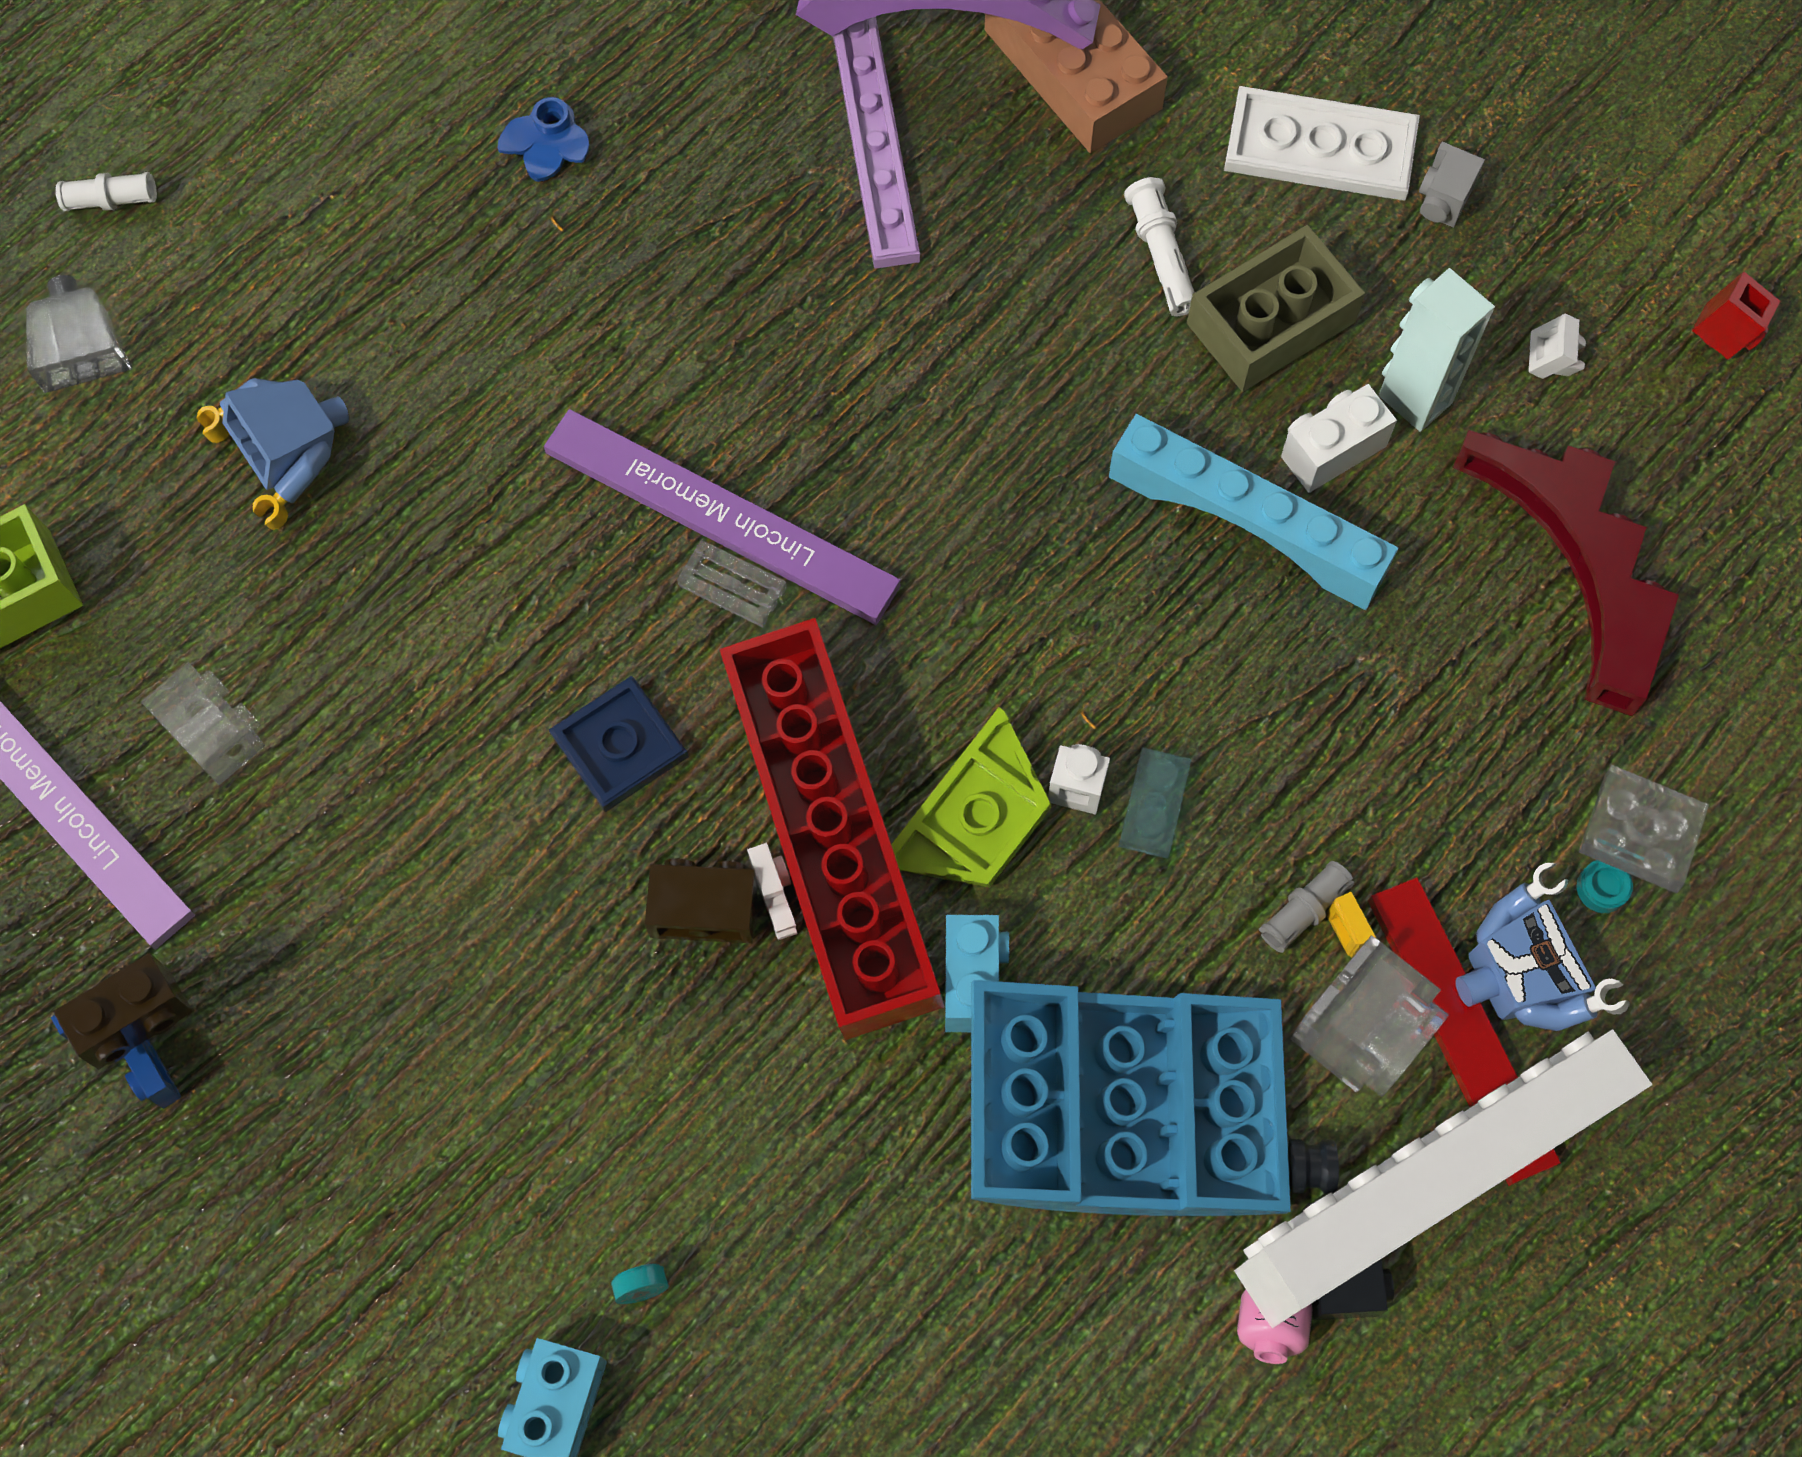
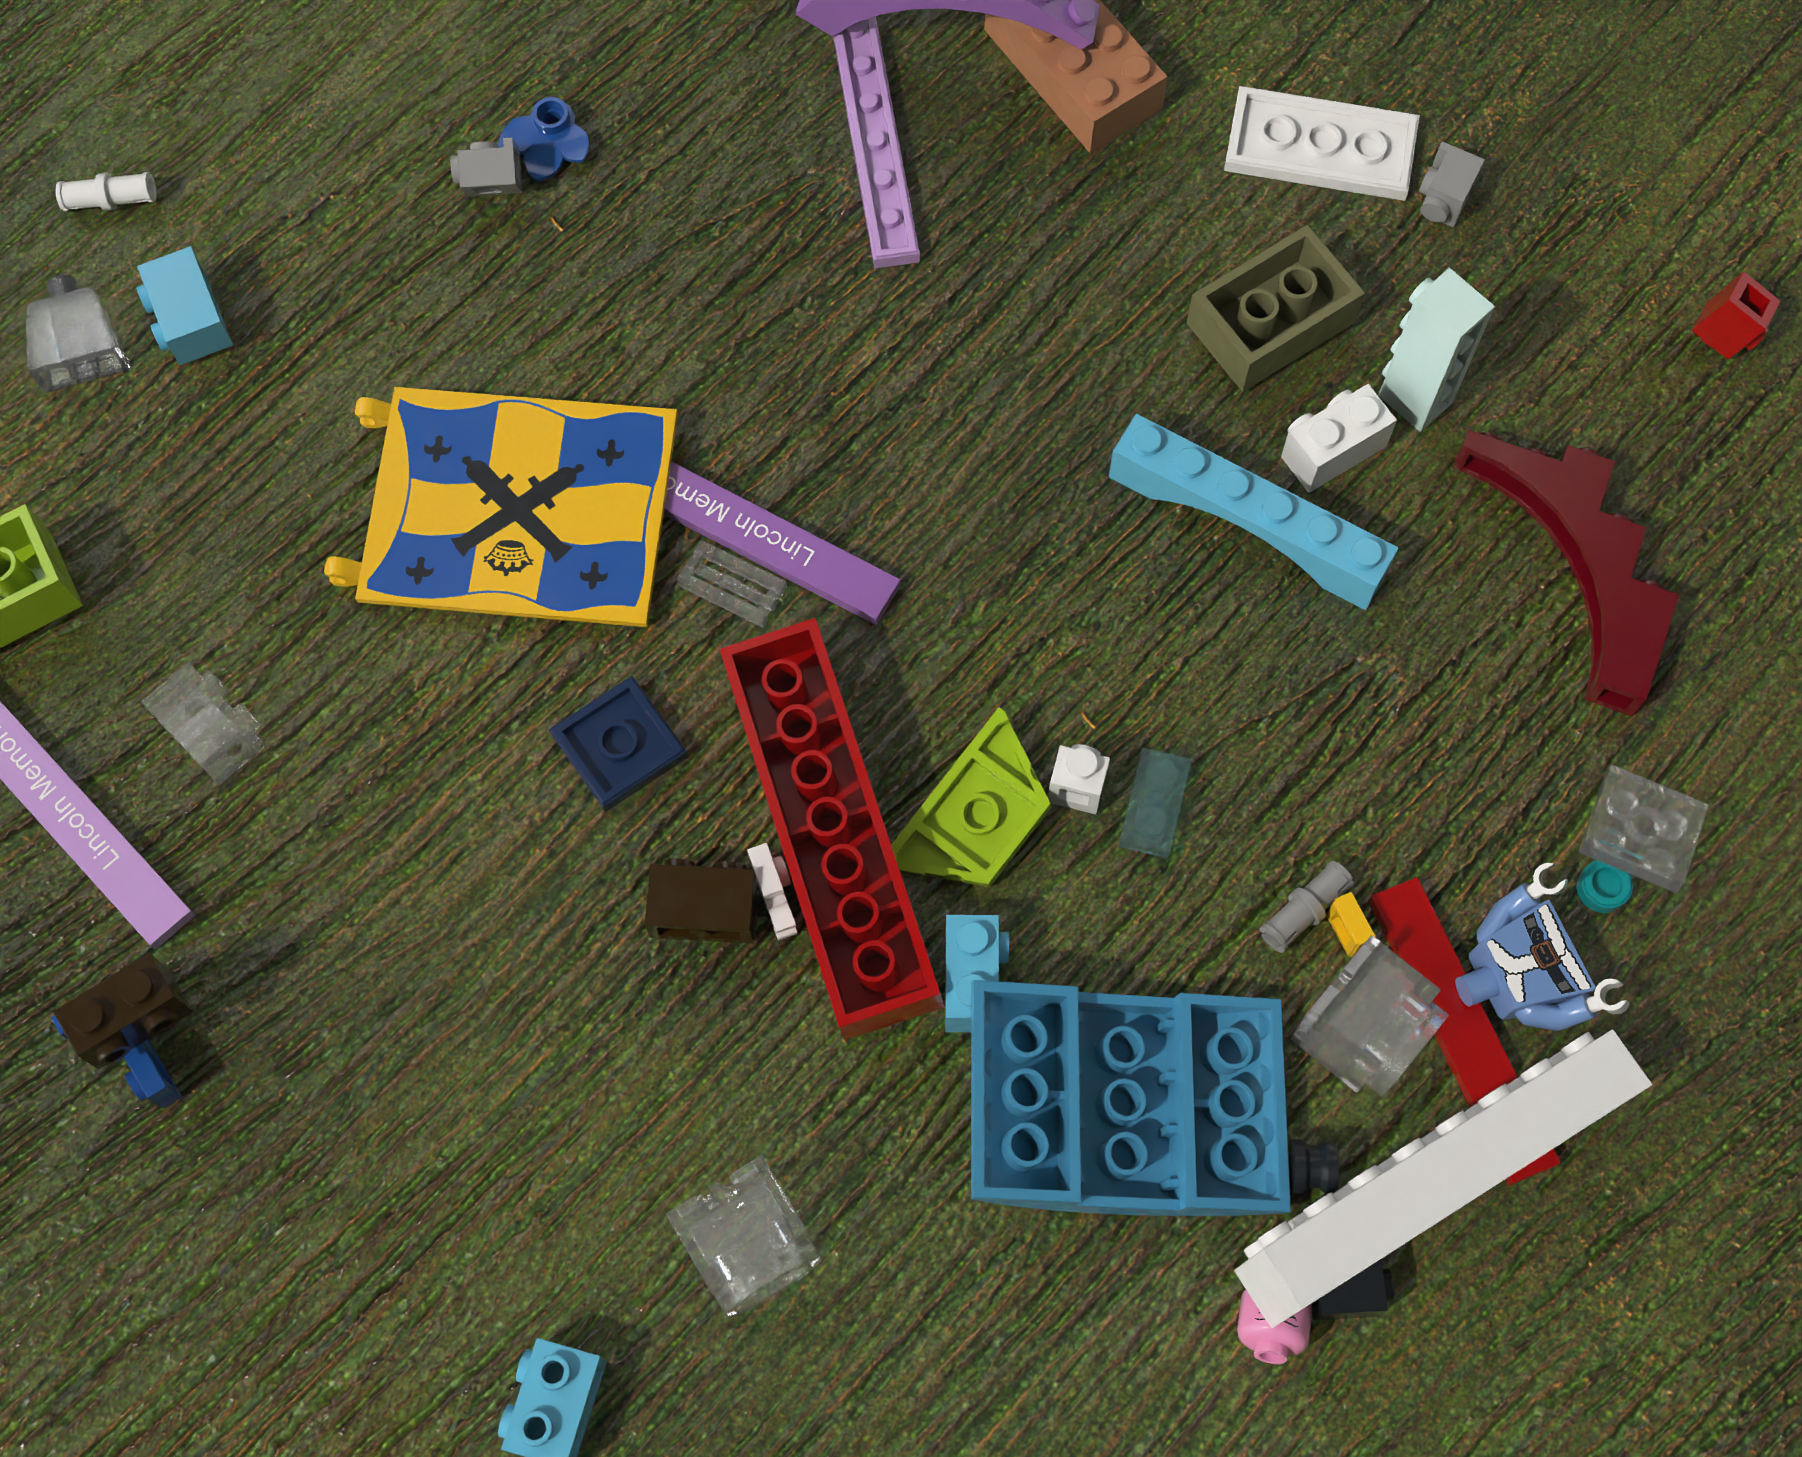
(183, 305): none -> medium azure brick
(280, 435): medium blue torso -> none
(488, 169): none -> light grey brick
(514, 506): none -> flag
(639, 1283): teal tile -> none
(745, 1238): none -> clear piece
(1157, 228): white pin -> none
(1556, 348): white tile -> none

